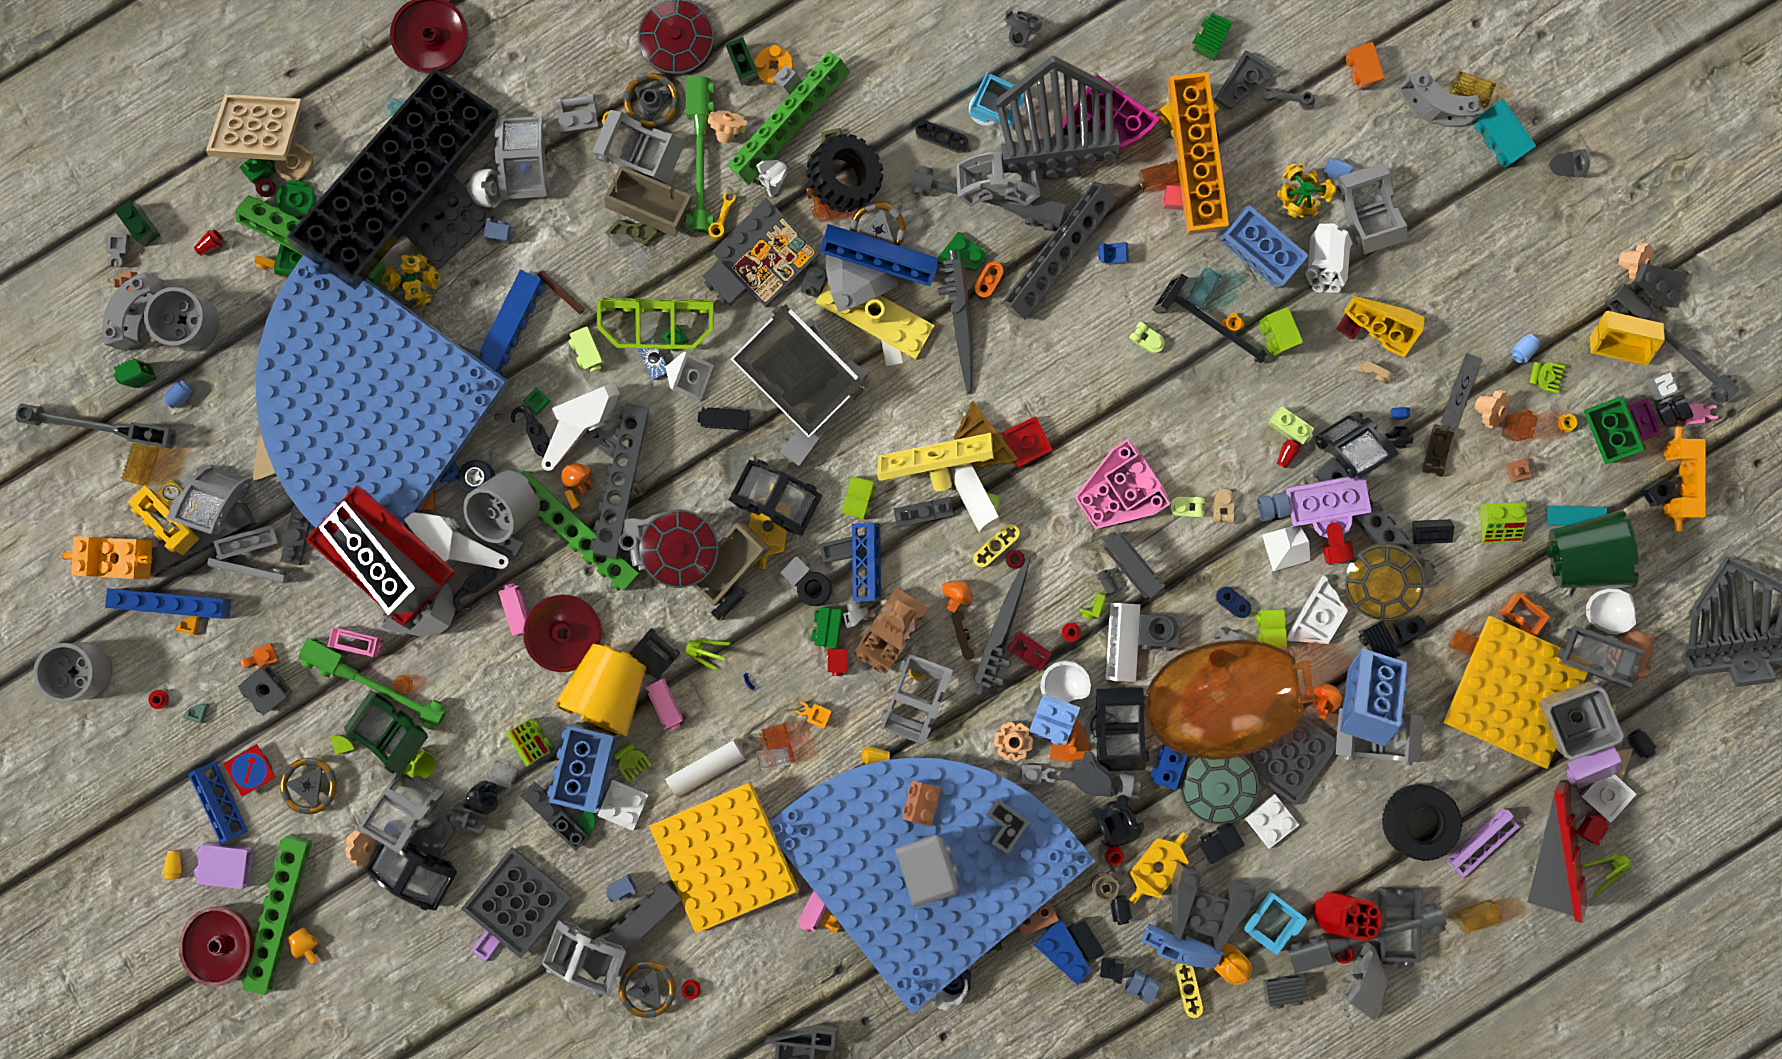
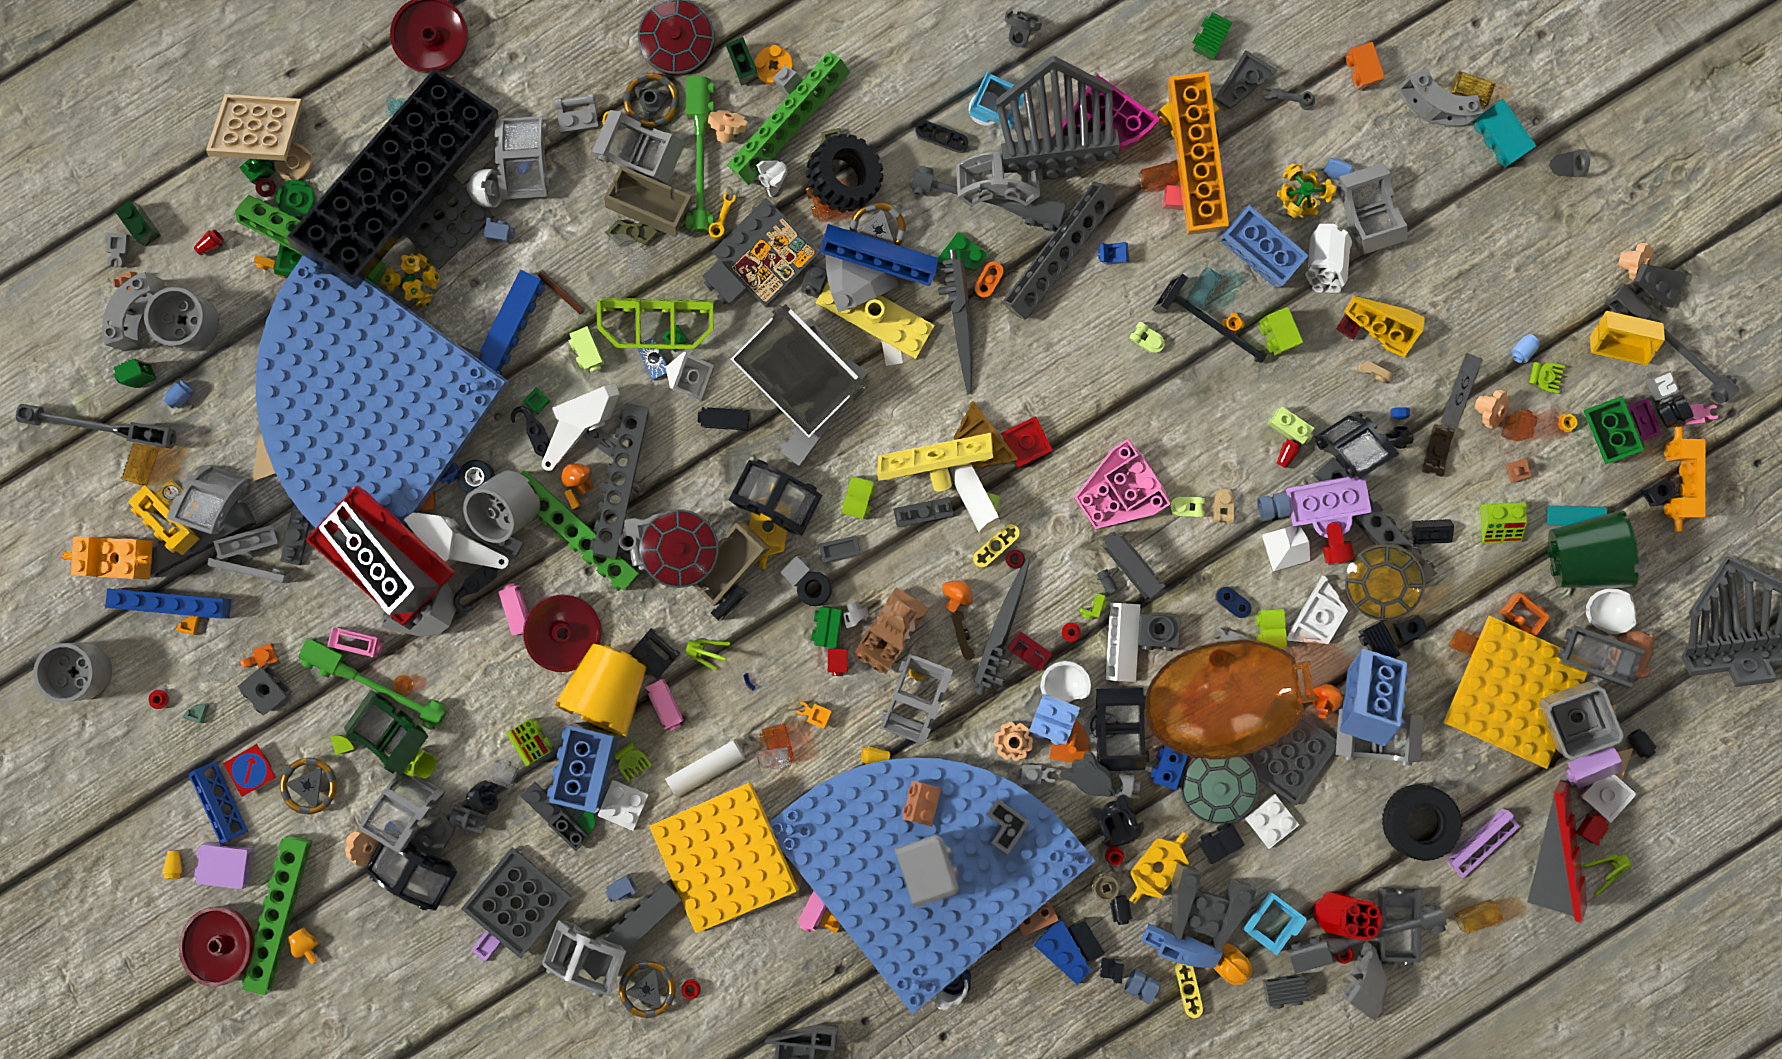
(873, 561): blue fence -> none

